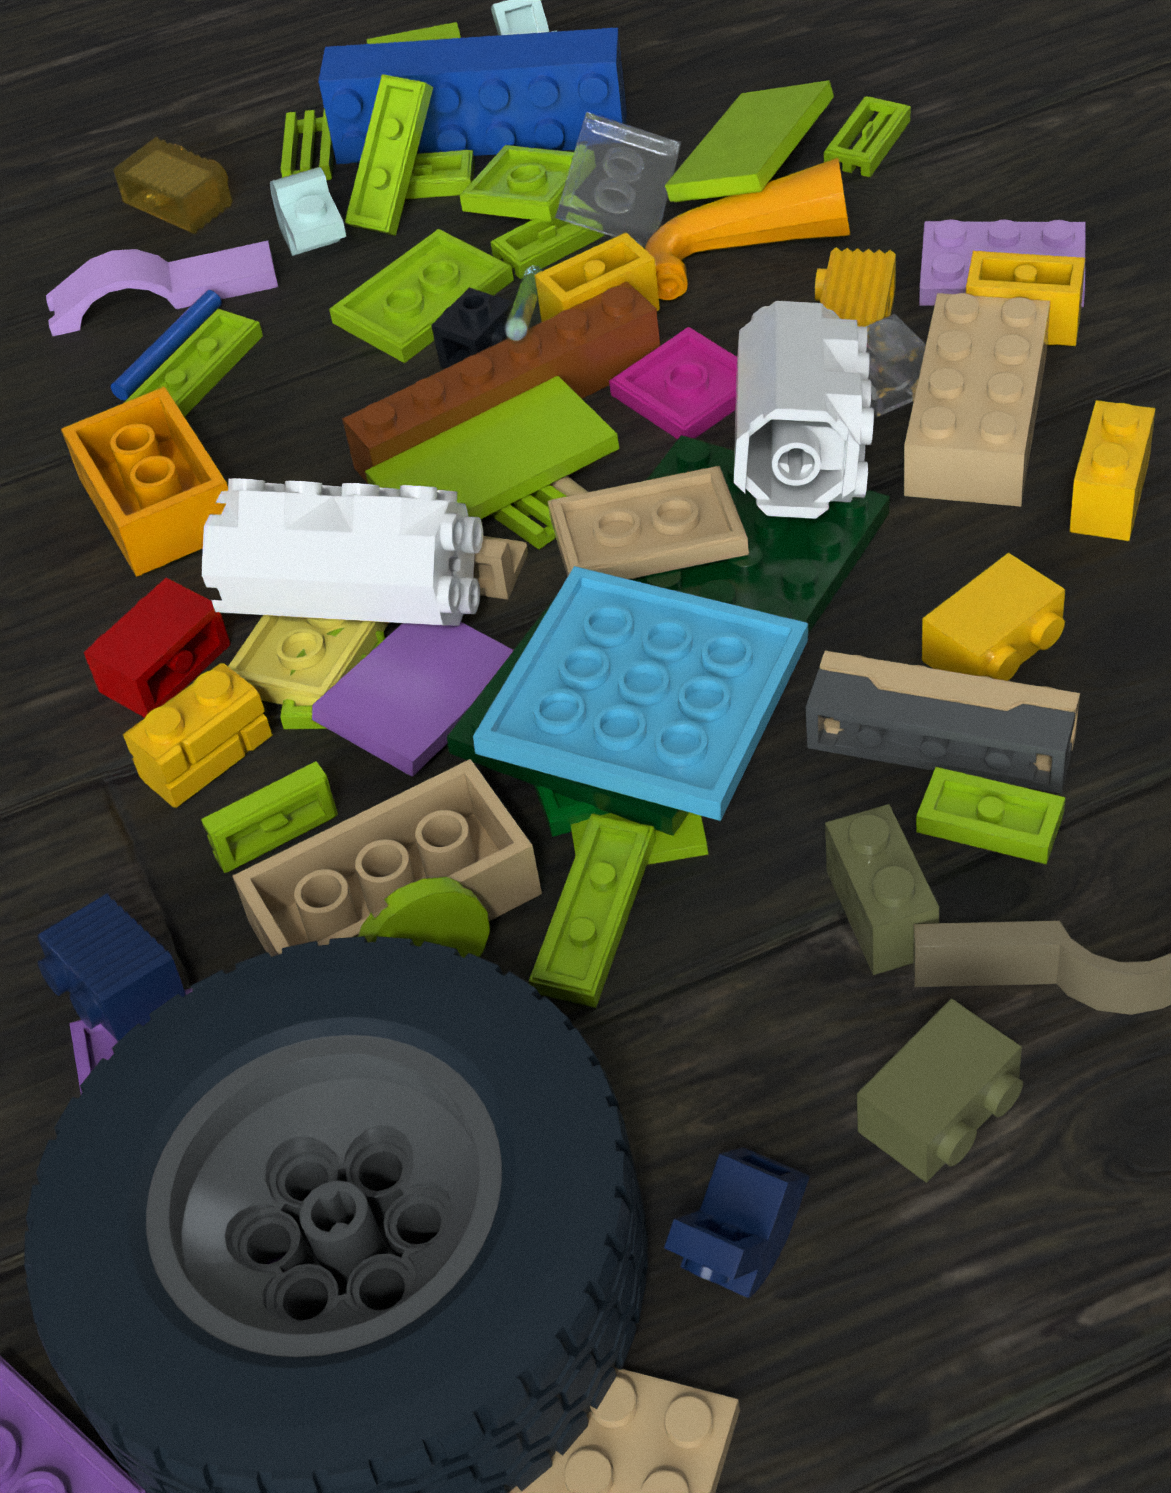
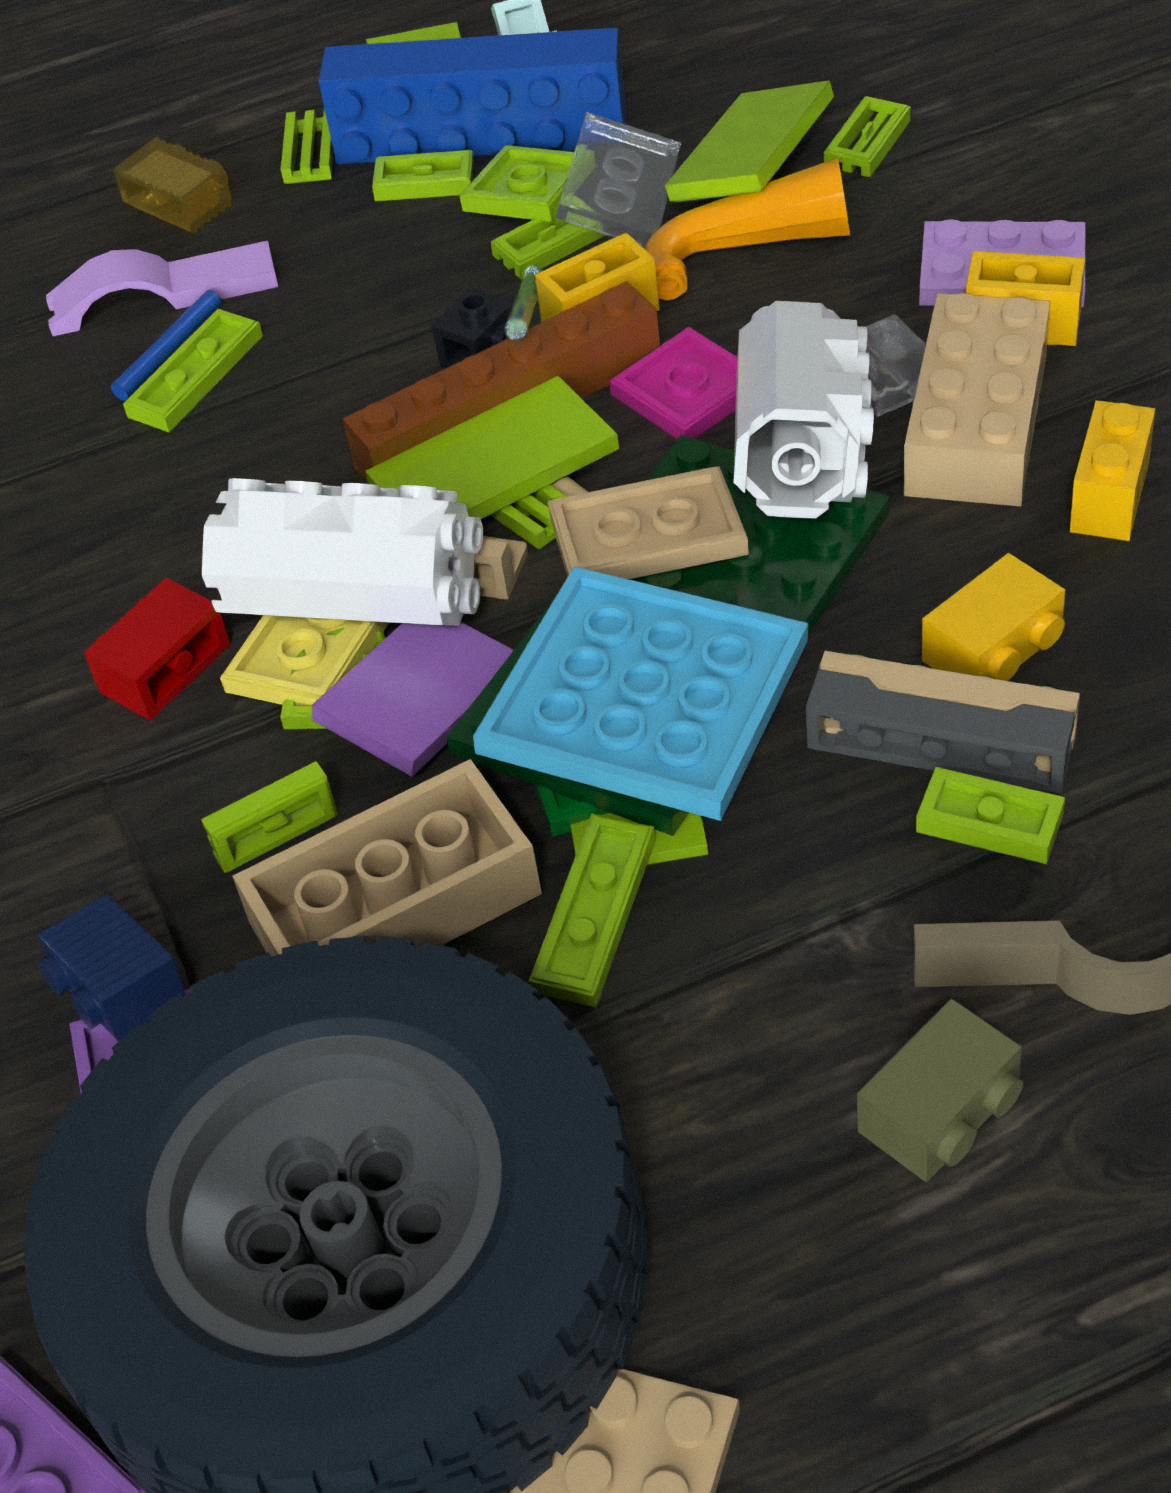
(147, 478): light orange brick -> none
(198, 734): yellow brick -> none
(306, 211): light aqua brick -> none
(388, 154): lime tile -> none
(413, 291): lime tile -> none
(432, 912): lime tile -> none
(740, 1221): dark blue brick -> none
(858, 285): yellow brick -> none
(879, 885): olive brick -> none

